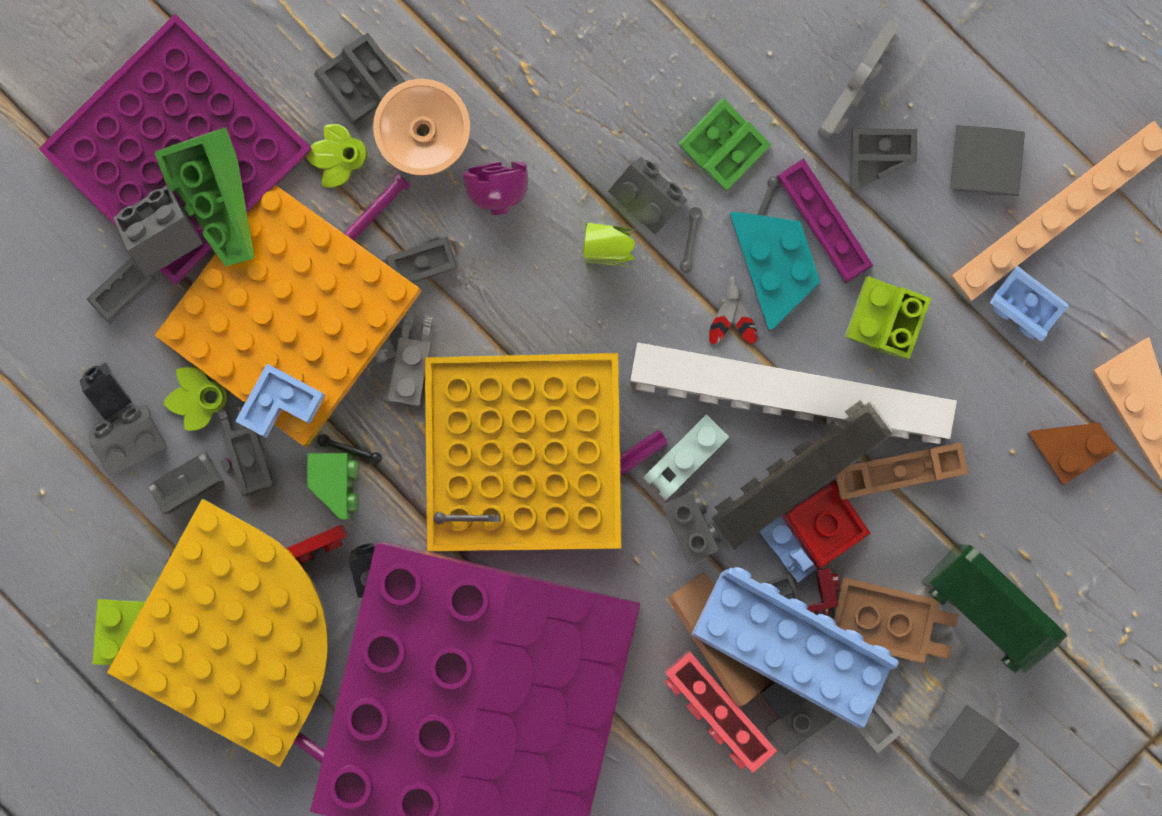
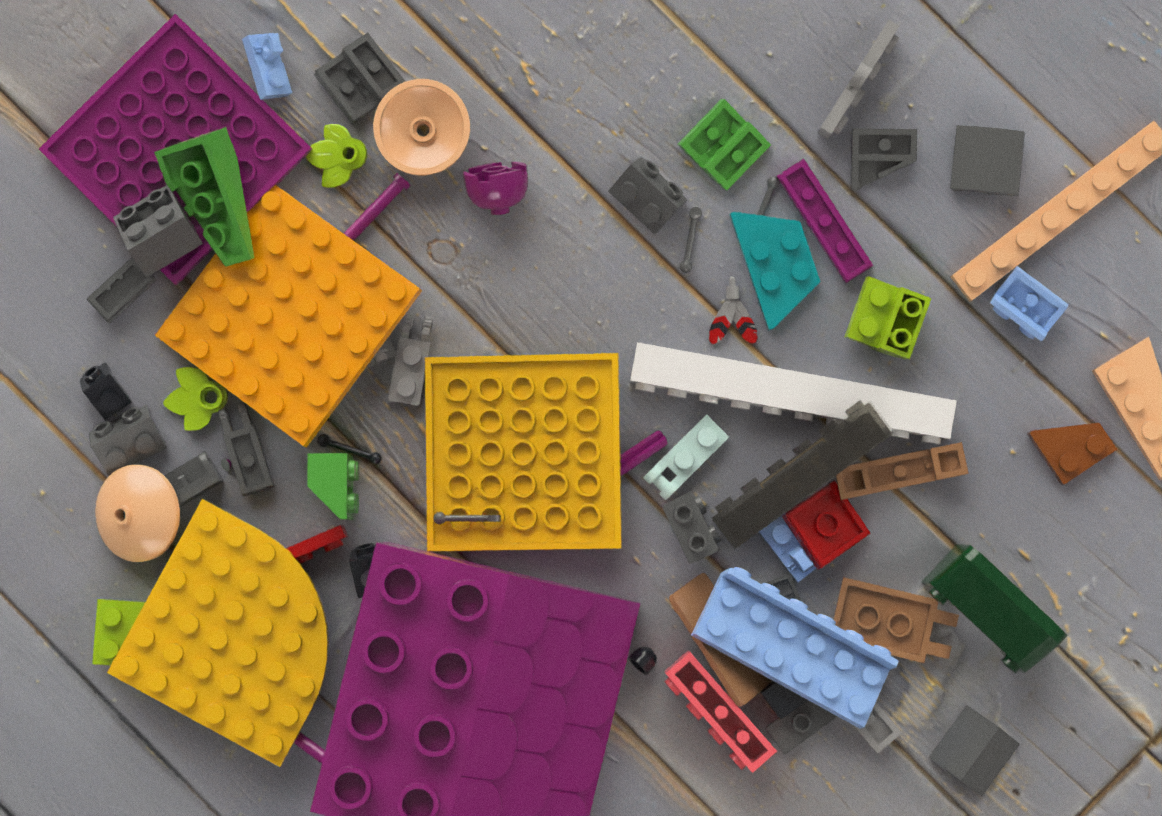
(149, 510): none -> light nougat dish
(266, 65): none -> light blue hinge
(277, 392): light blue plate -> none
(423, 260): dark grey hinge -> none
(607, 244): lime piece -> none
(643, 659): none -> black hinge
(828, 587): dark red bracket -> none

